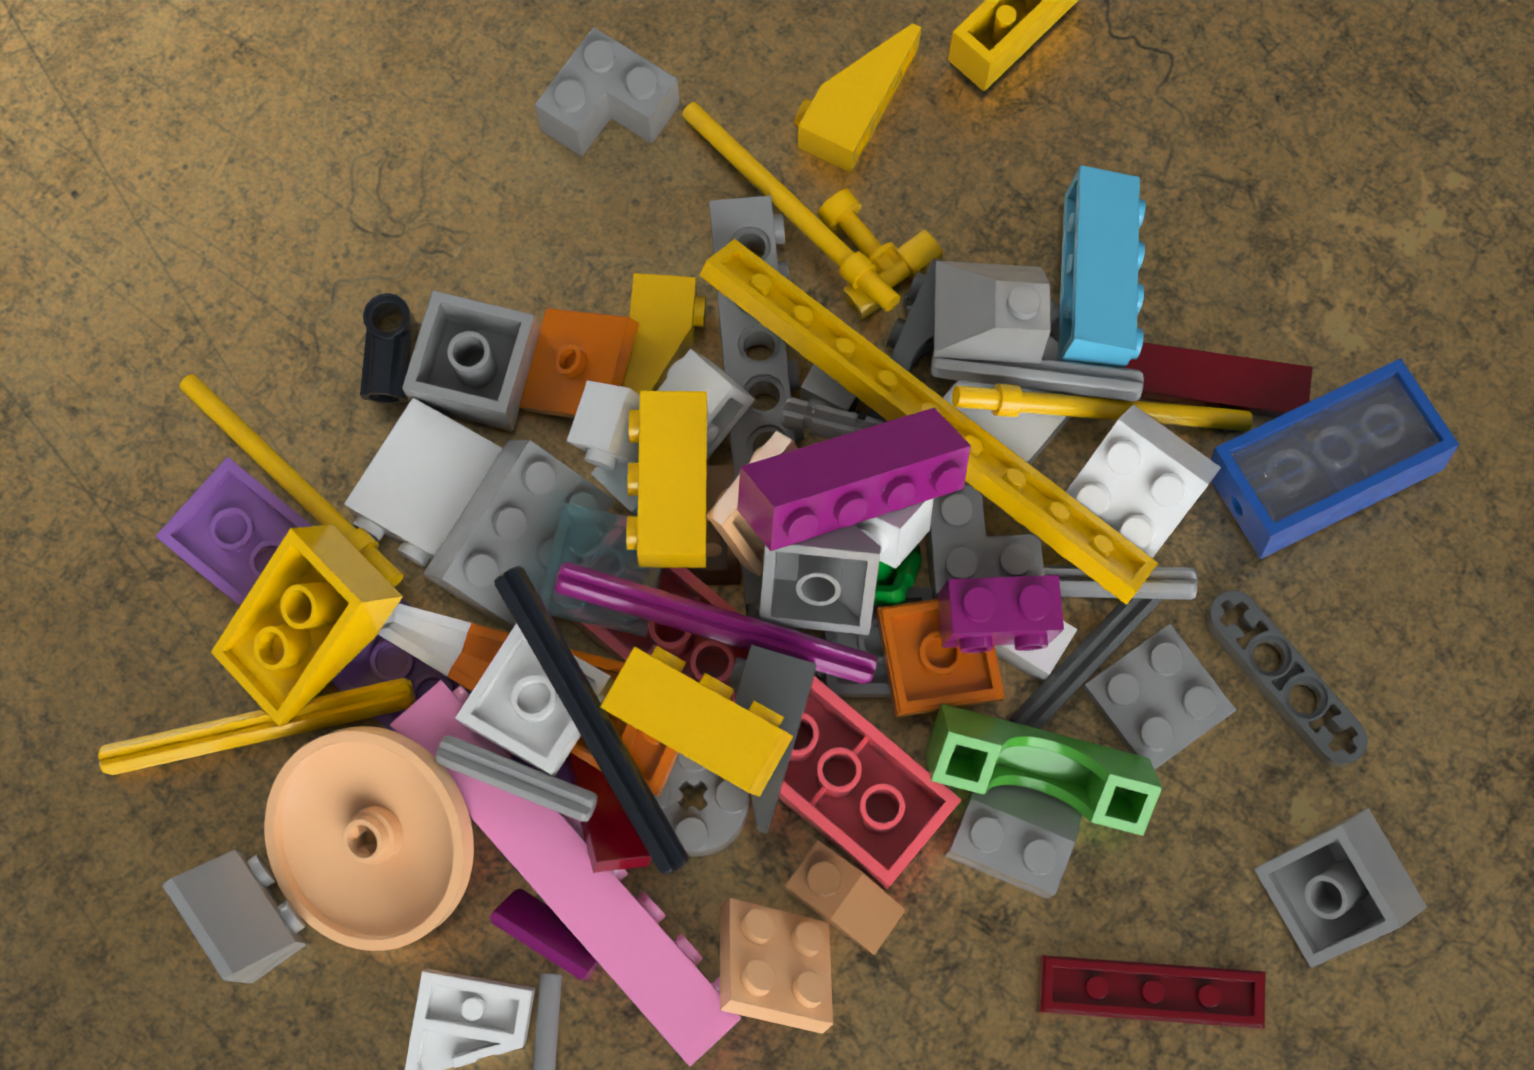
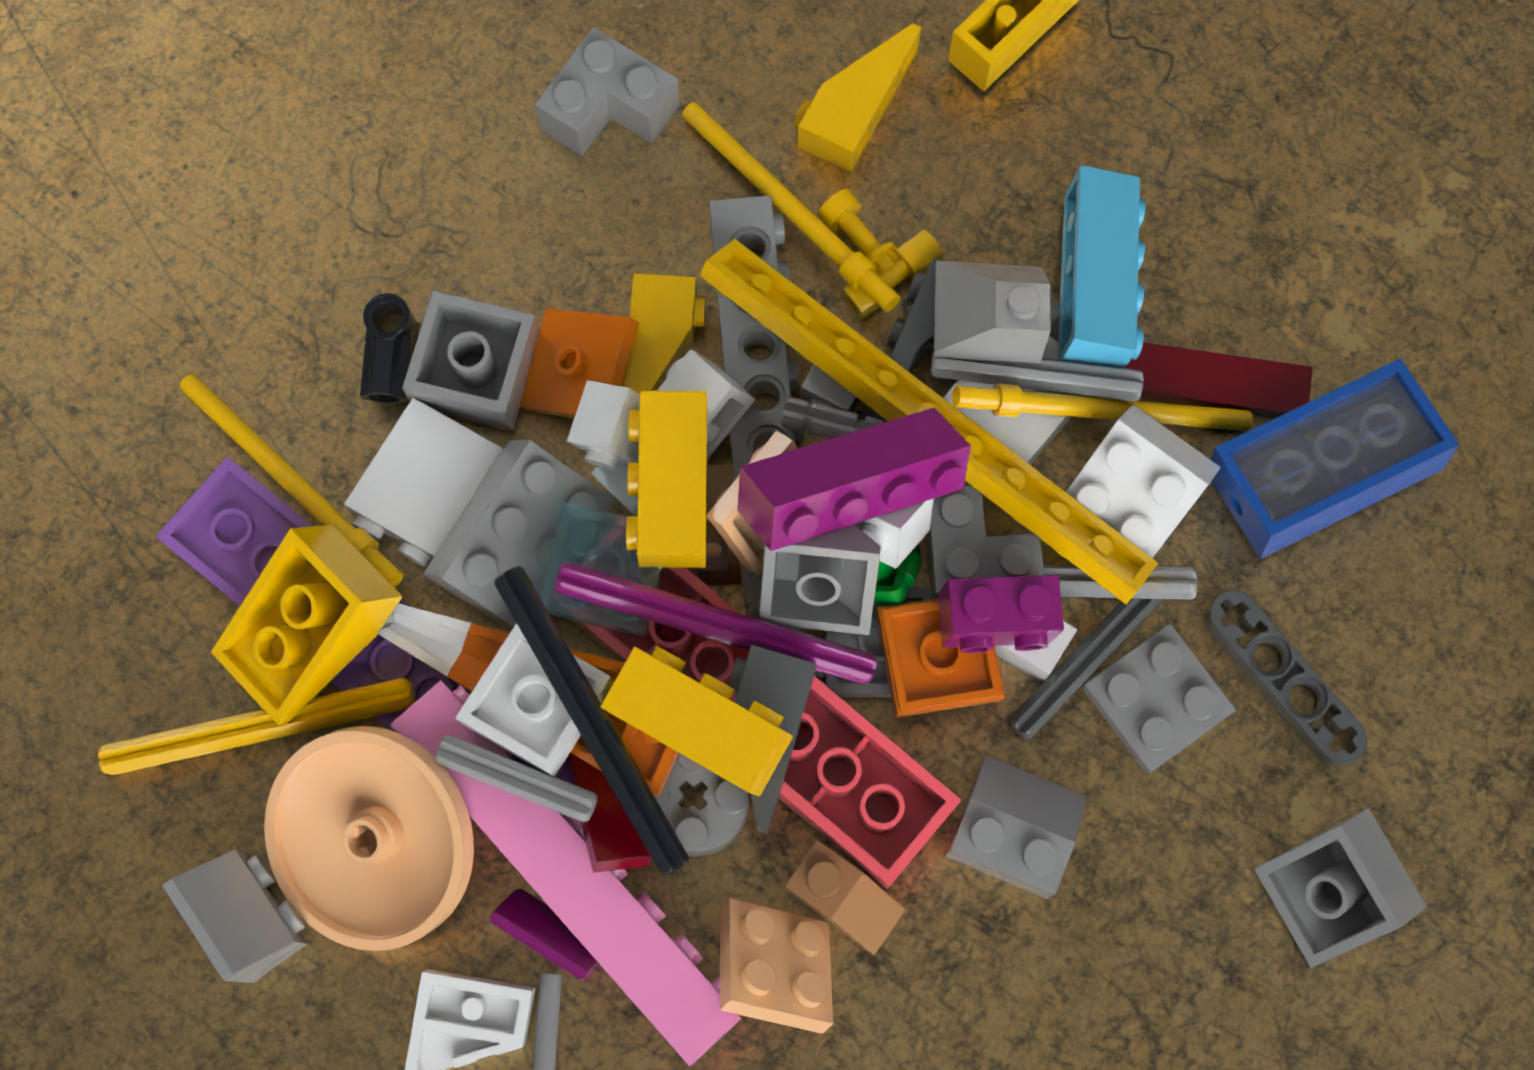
(988, 752): bright green arch -> none
(1152, 992): dark red tile -> none

